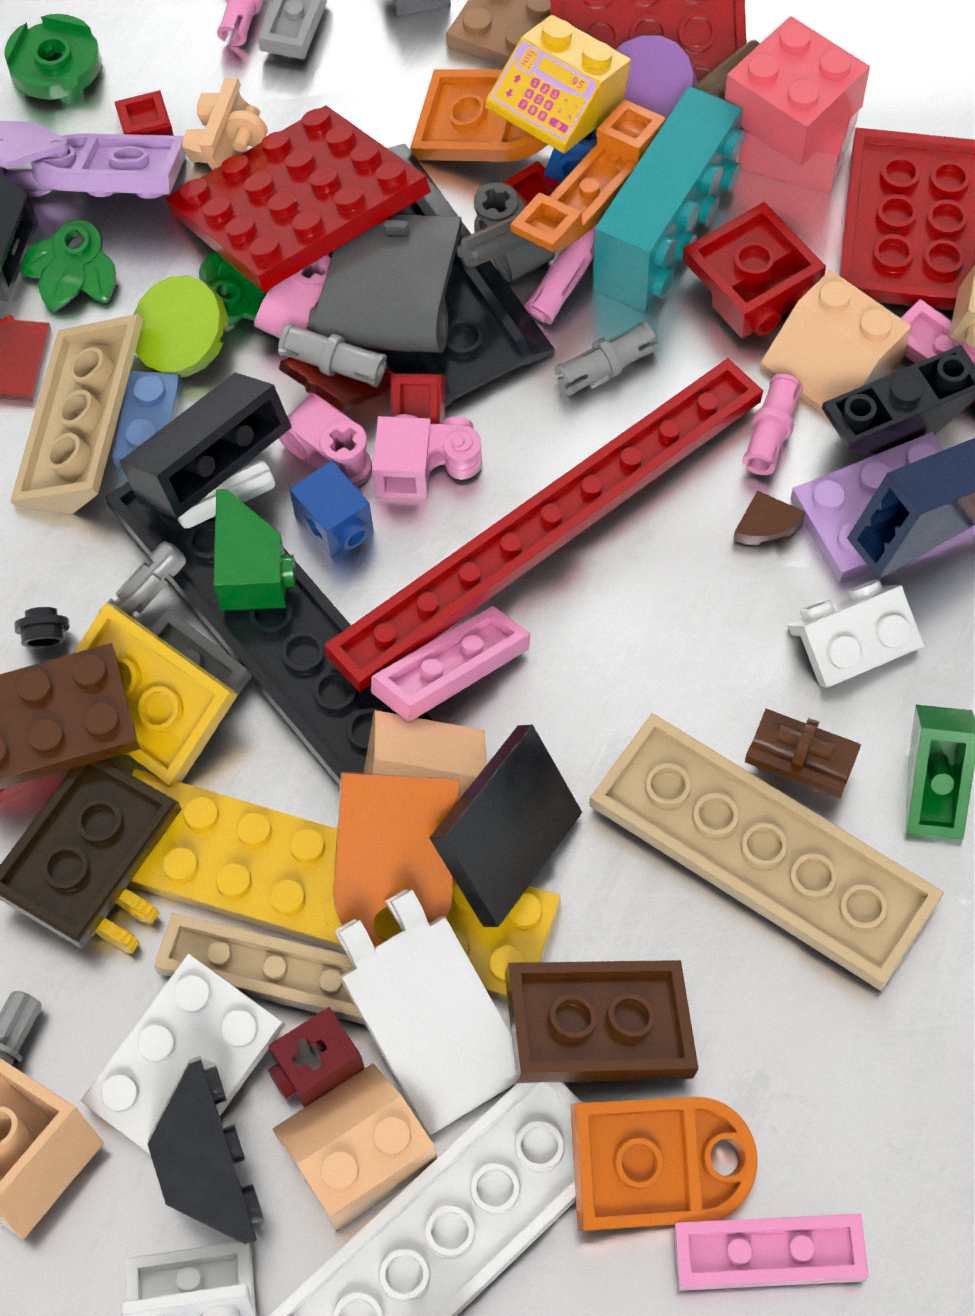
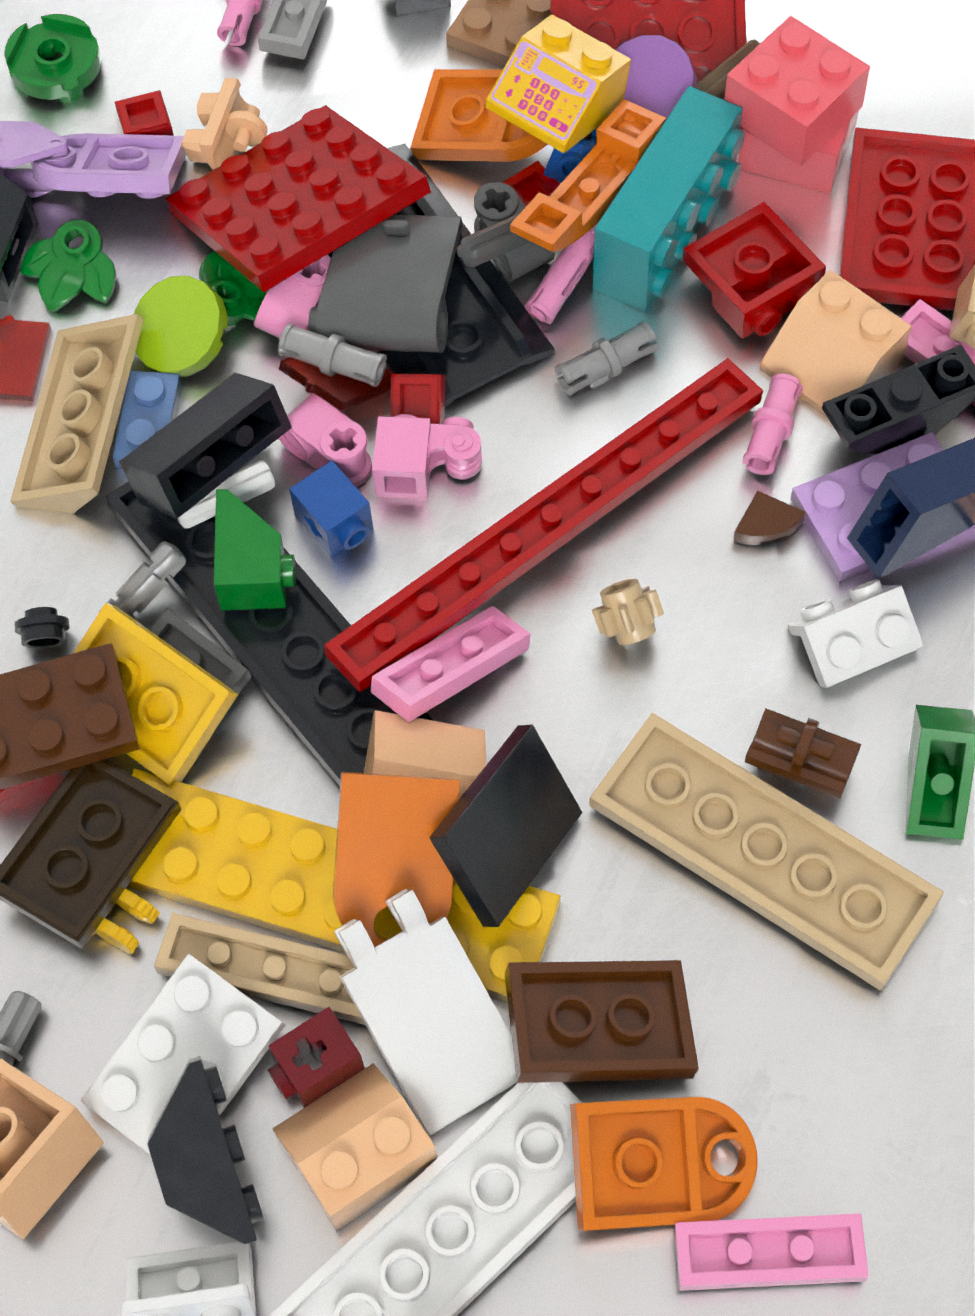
(628, 611): none -> tan gear

